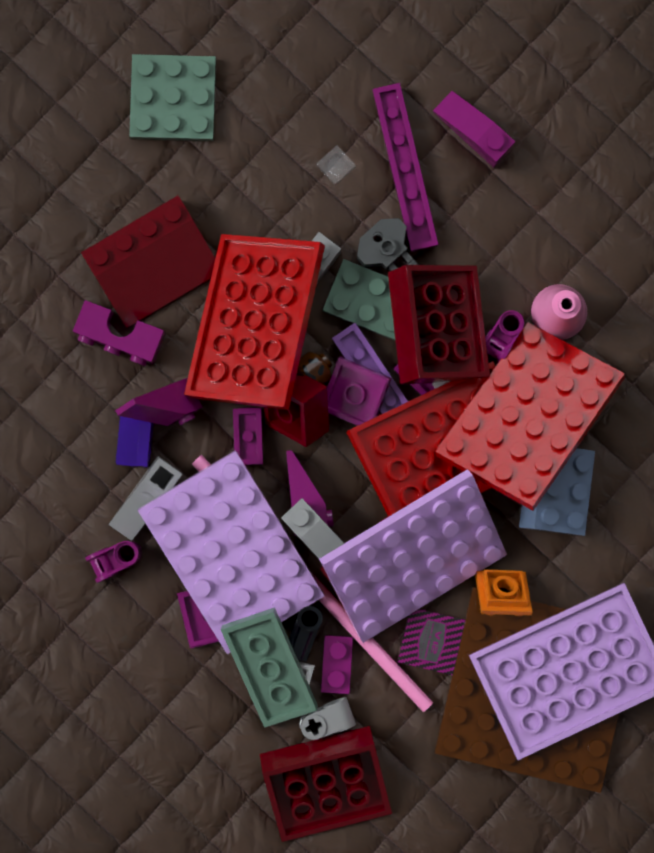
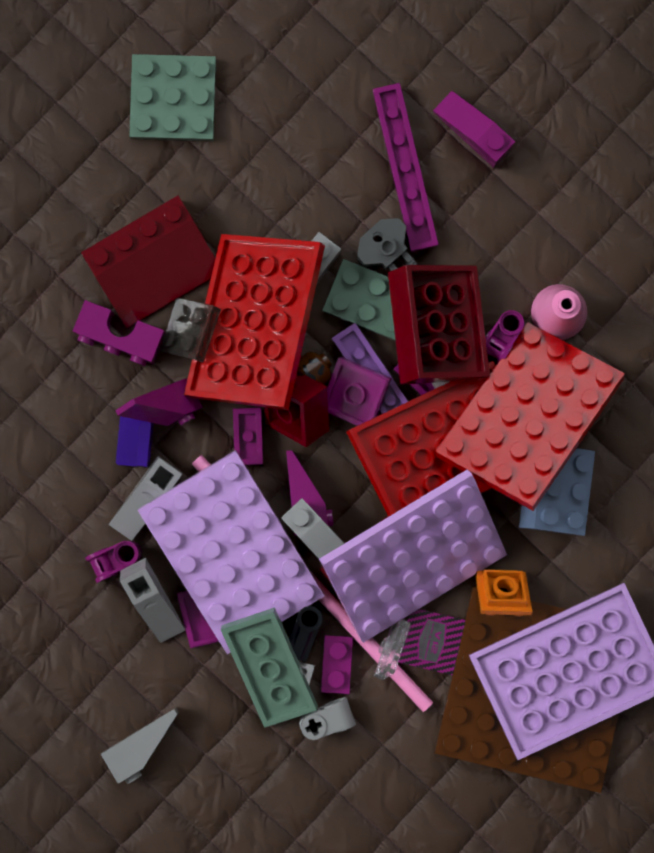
(134, 752): none -> light grey slope
(151, 600): none -> light grey slope
(190, 329): none -> clear smoke plate
(325, 783): dark red slope -> none
(336, 165): clear plate -> none
(391, 649): none -> clear plate

